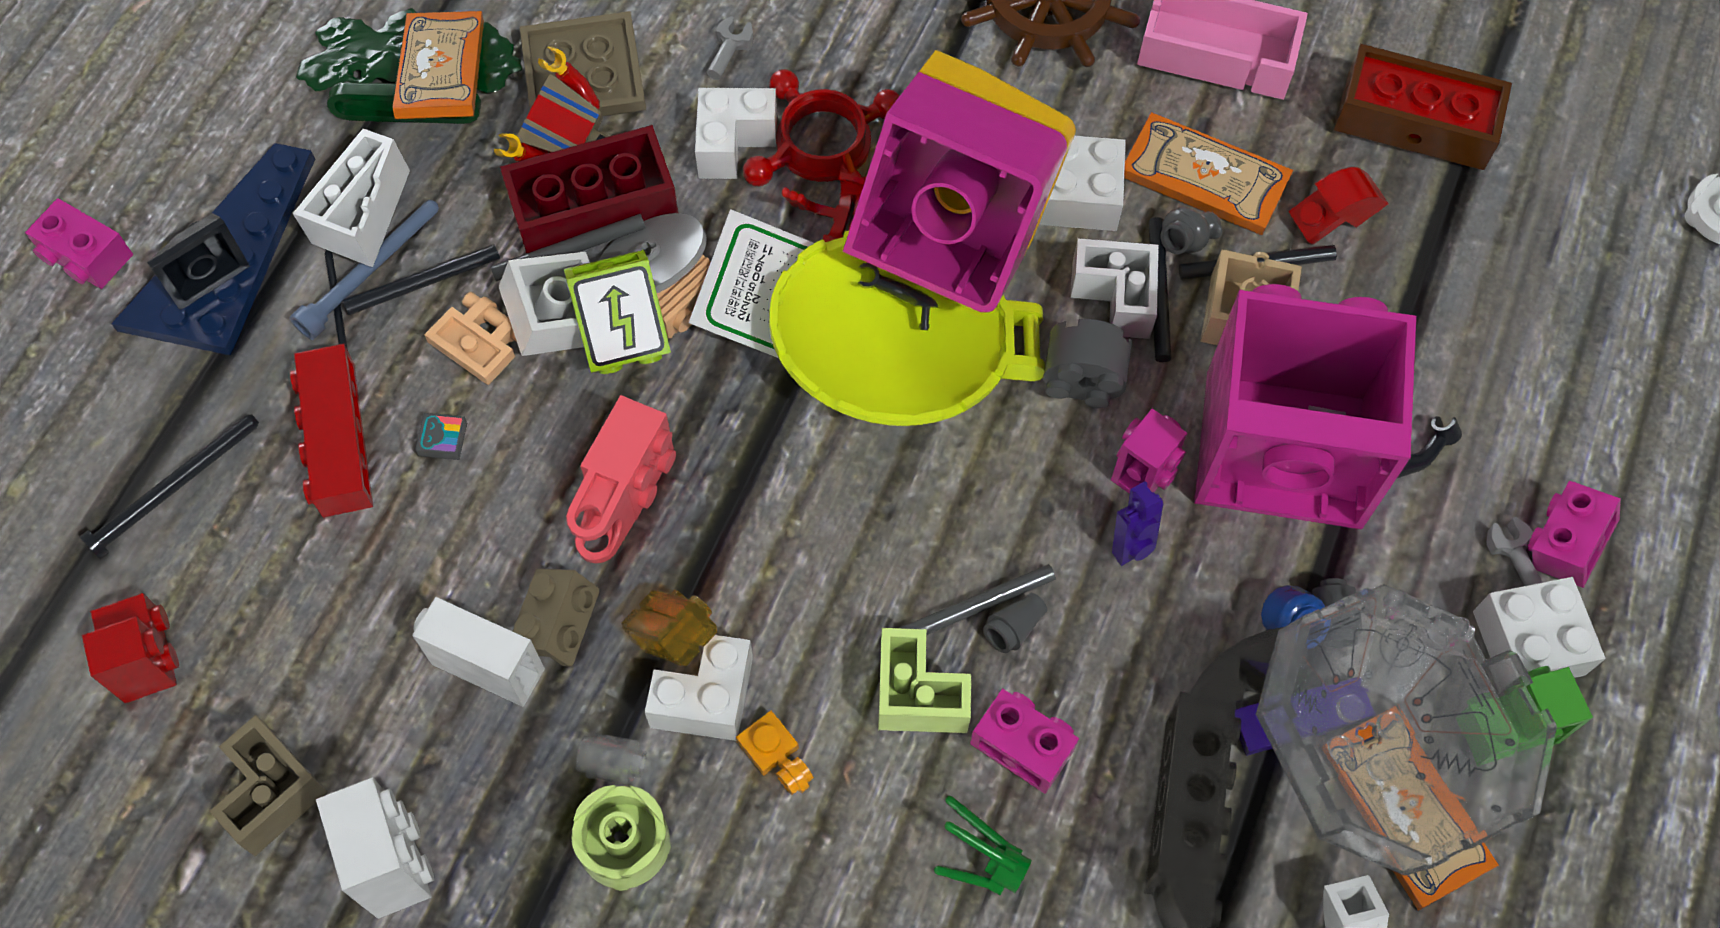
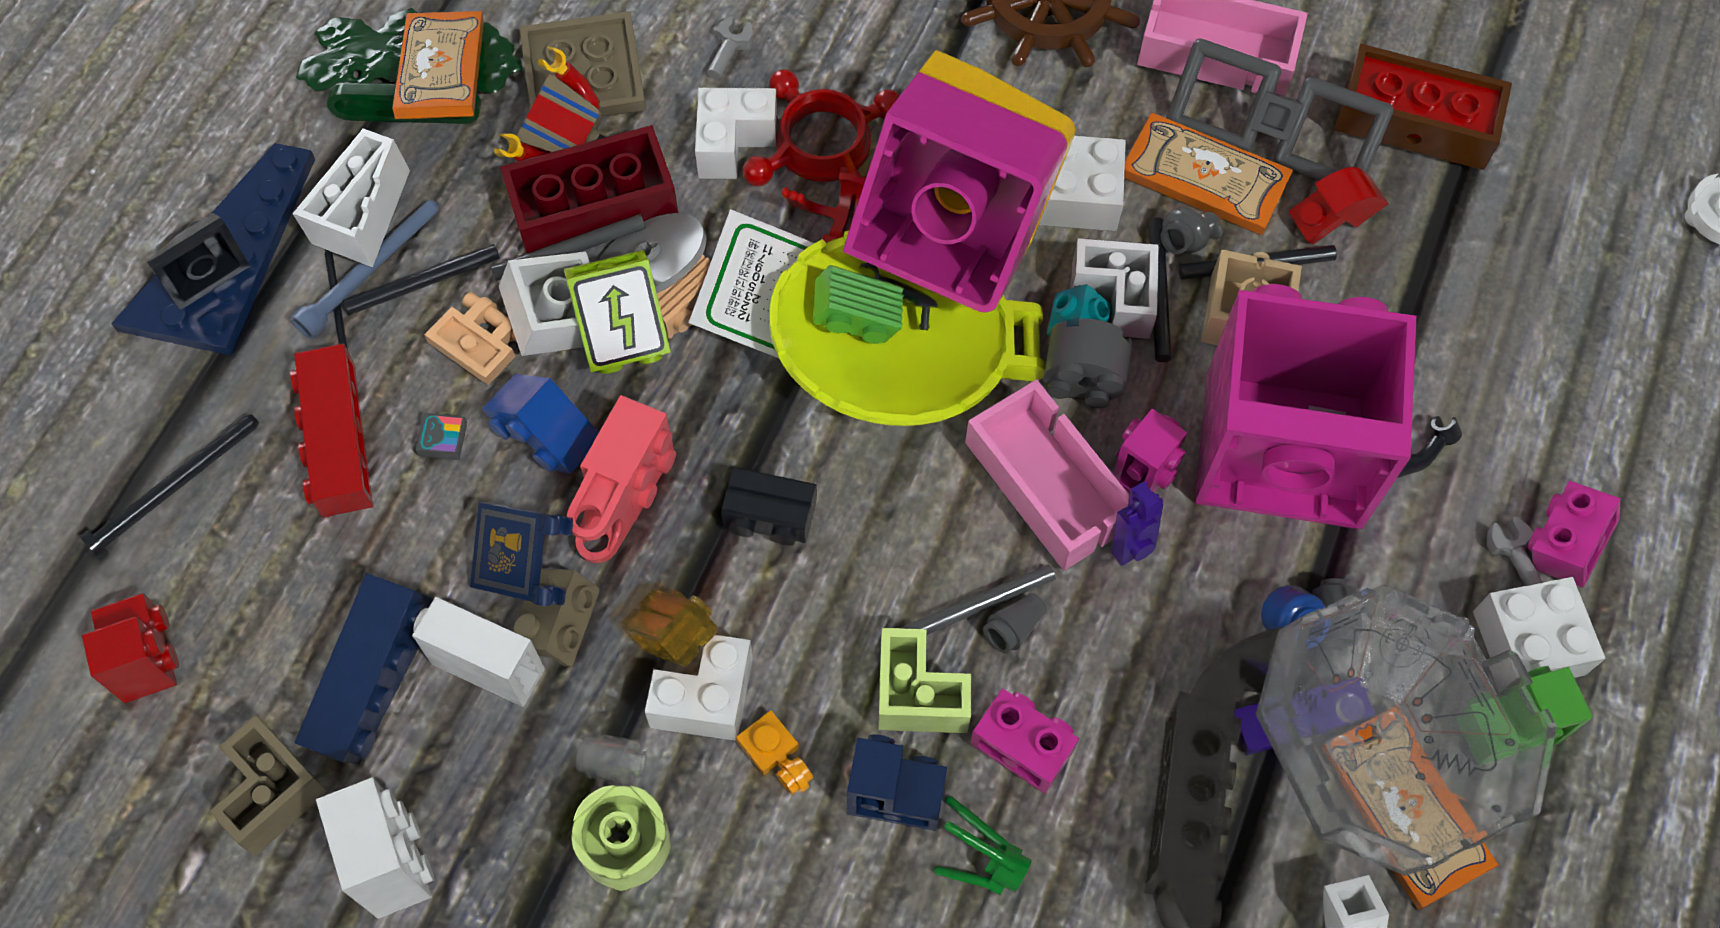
(79, 244): dark pink brick -> none
(363, 671): none -> dark blue wedge
(511, 552): none -> dark blue flag
(545, 418): none -> blue brick
(769, 506): none -> black brick
(857, 305): none -> bright green brick
(892, 787): none -> dark blue brick
(1049, 479): none -> bright pink piece
(1077, 304): none -> teal brick
(1276, 113): none -> dark grey bar

